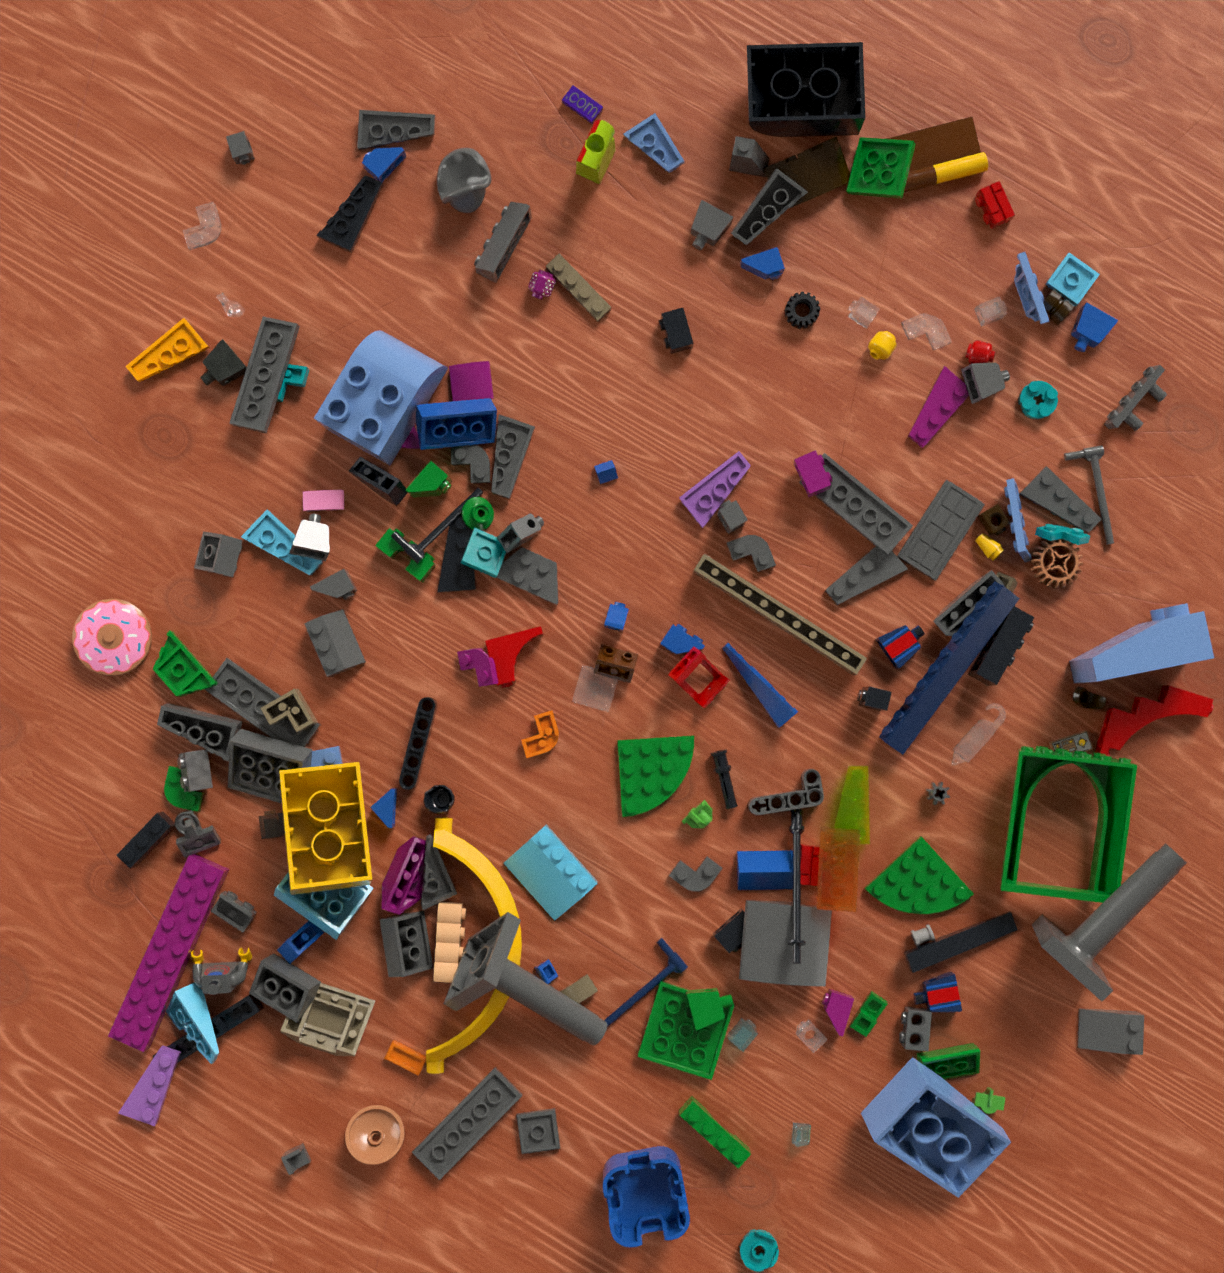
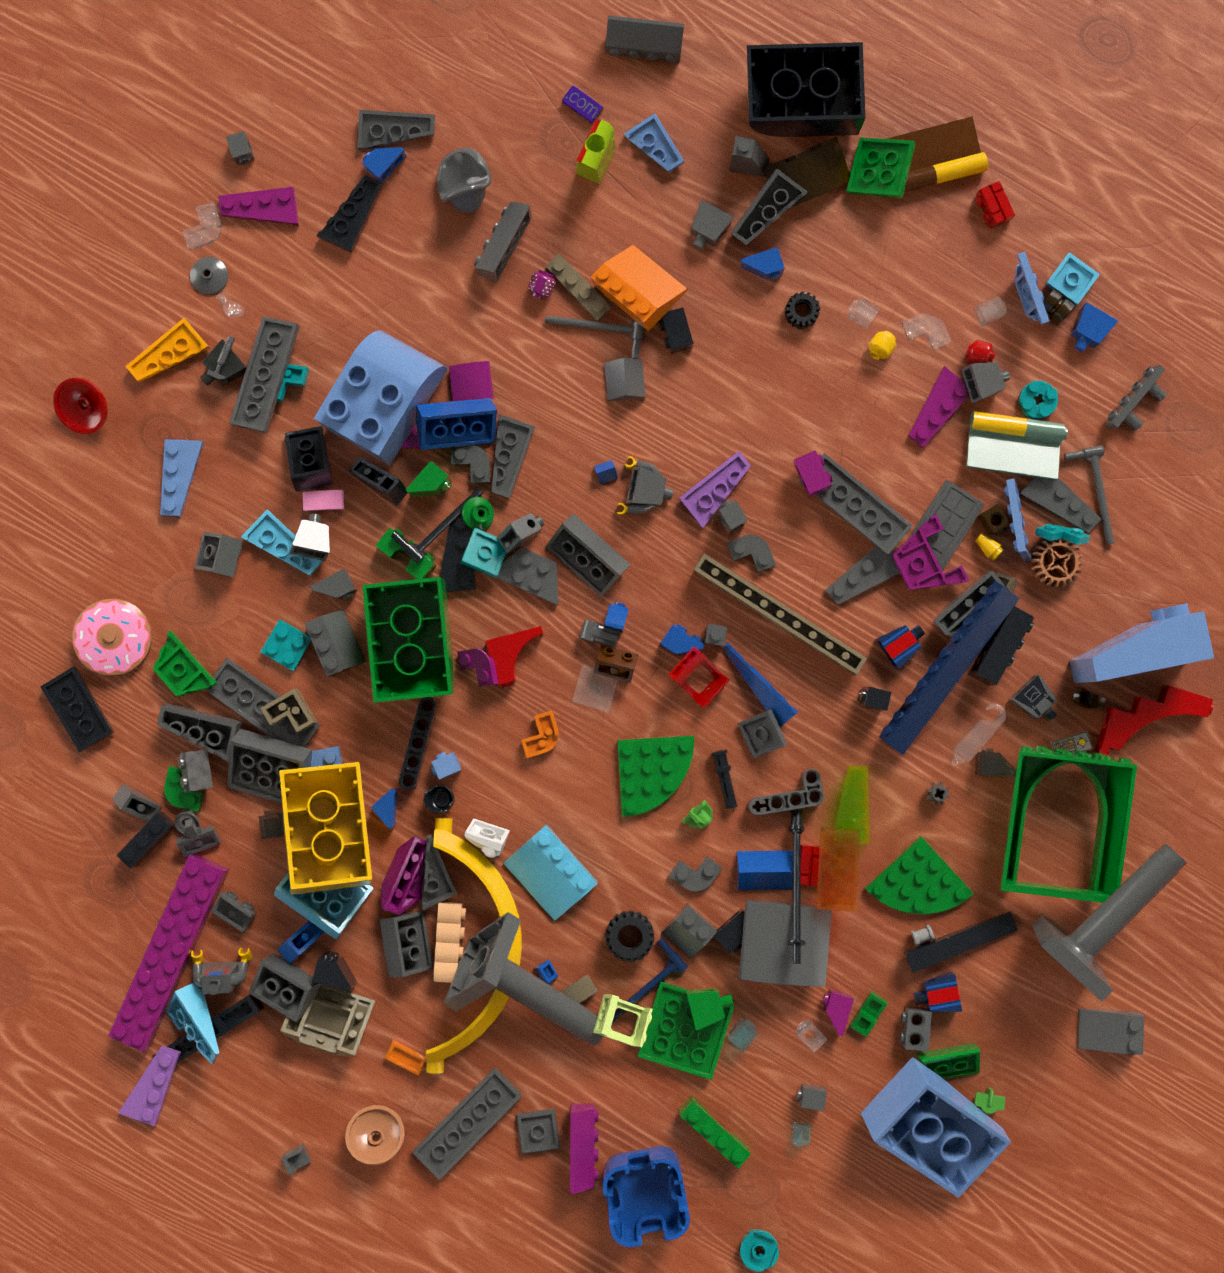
(72, 409): none -> red dish
(77, 709): none -> black plate
(135, 803): none -> dark grey slope
(178, 471): none -> medium blue wing
(215, 281): none -> dark grey dish
(222, 359): none -> dark grey piece
(265, 205): none -> magenta wing
(286, 645): none -> teal plate
(308, 458): none -> black slope
(334, 972): none -> black slope
(409, 639): none -> green brick
(445, 765): none -> medium blue brick
(487, 836): none -> white slope
(582, 1147): none -> magenta slope
(587, 555): none -> dark grey slope
(594, 633): none -> dark grey piece
(606, 1015): none -> yellowish green window
(624, 379): none -> dark grey slope
(634, 330): none -> dark grey bar
(637, 951): none -> black tyre
(638, 286): none -> orange slope
(644, 39): none -> dark grey slope
(645, 488): none -> dark grey torso
(689, 930): none -> dark grey slope
(715, 635): none -> dark grey brick
(762, 733): none -> dark grey plate
(811, 1097): none -> dark grey brick
(918, 563): none -> magenta wing
(992, 764): none -> clear smoke slope
(1014, 445): none -> door
(1035, 699): none -> torso

